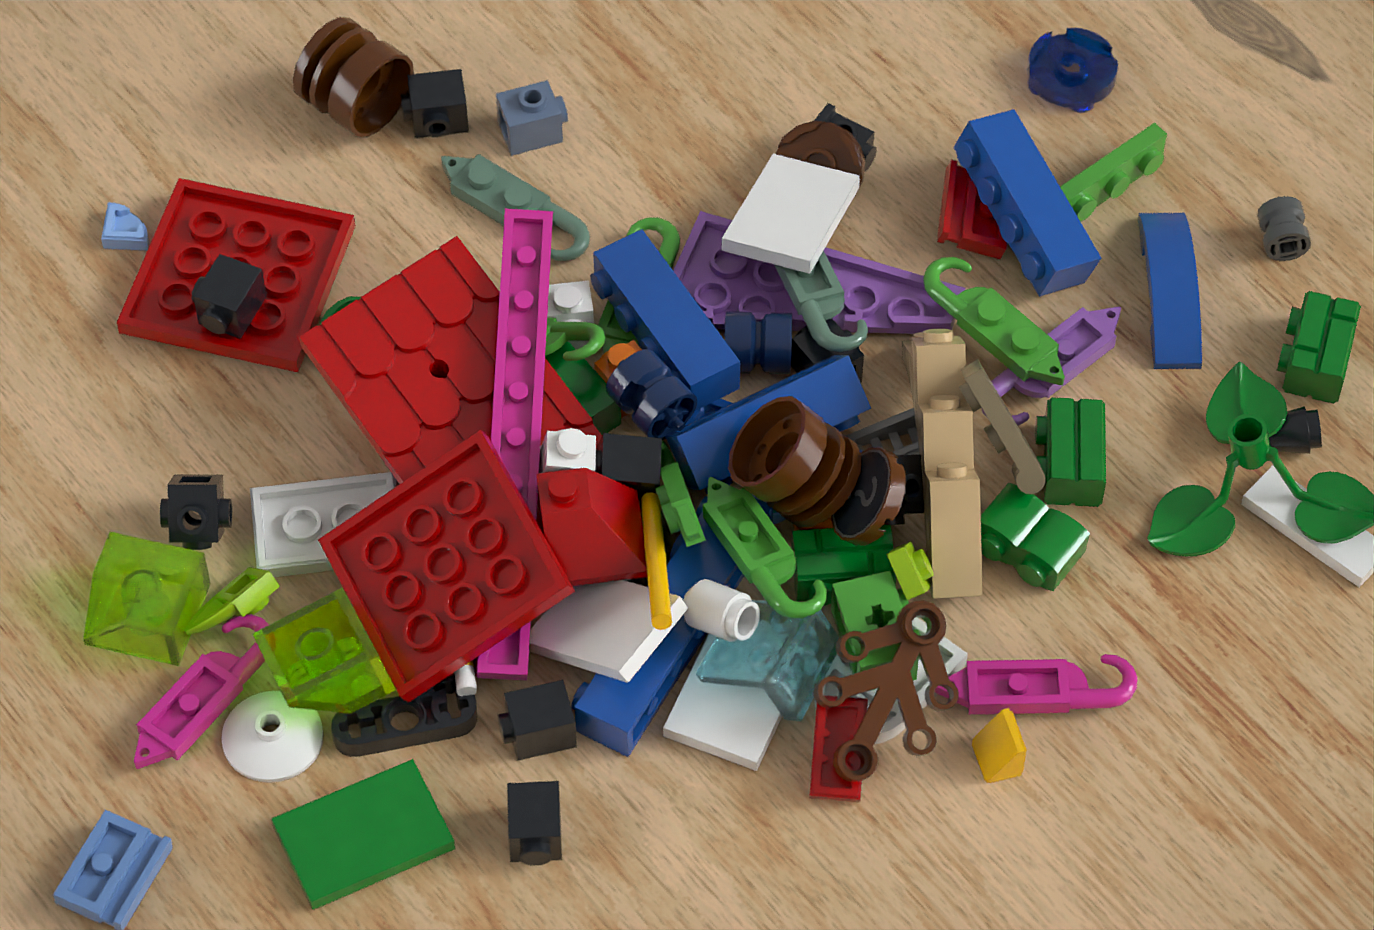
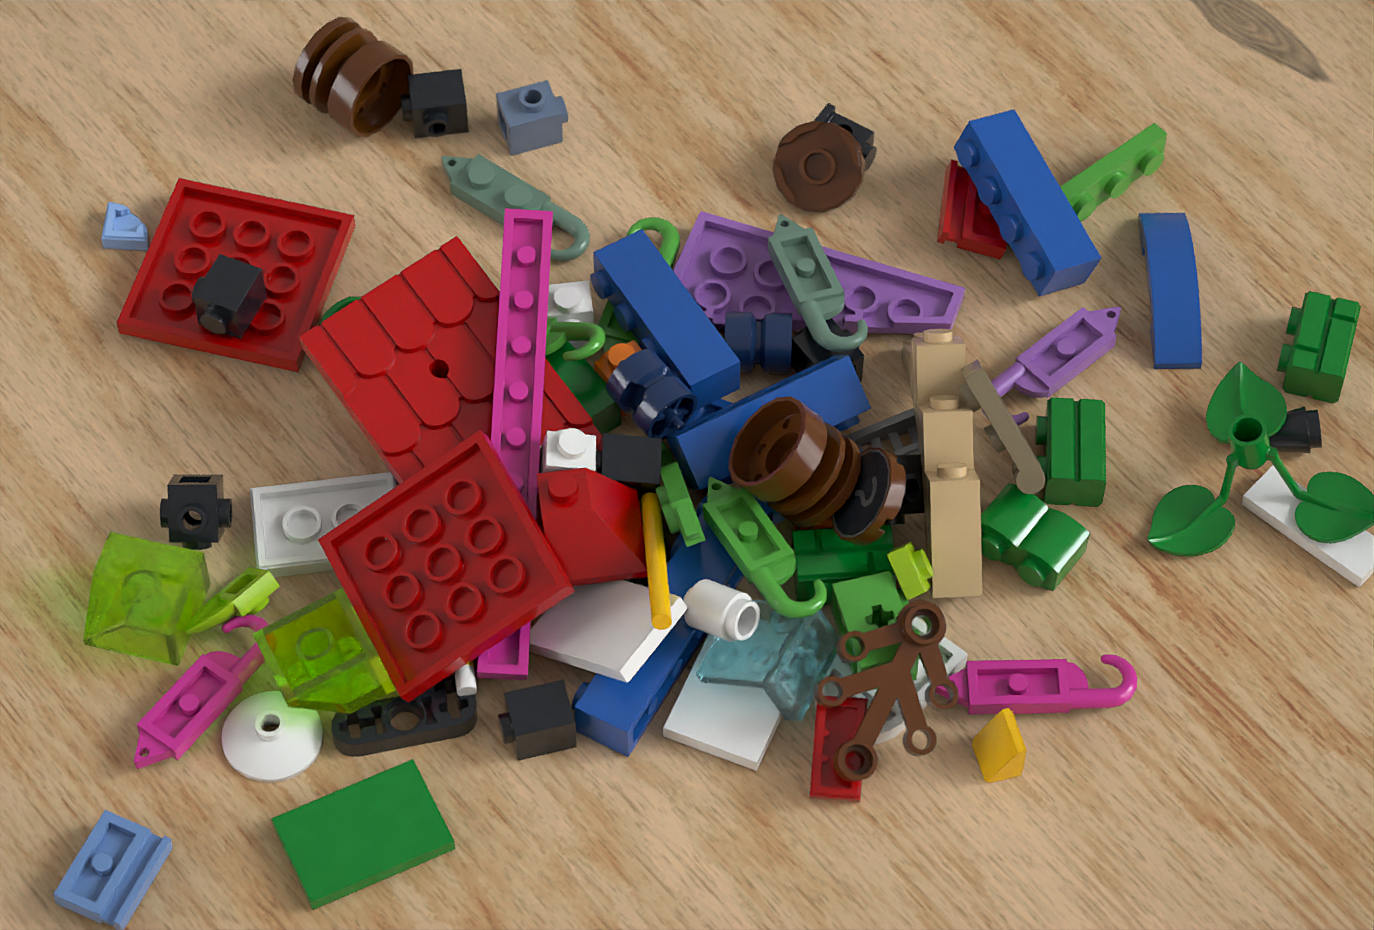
(534, 822): black brick -> none
(790, 213): white tile -> none
(996, 325): bright green plate -> none
(1066, 88): clear blue plate -> none
(1284, 228): dark grey wheel -> none

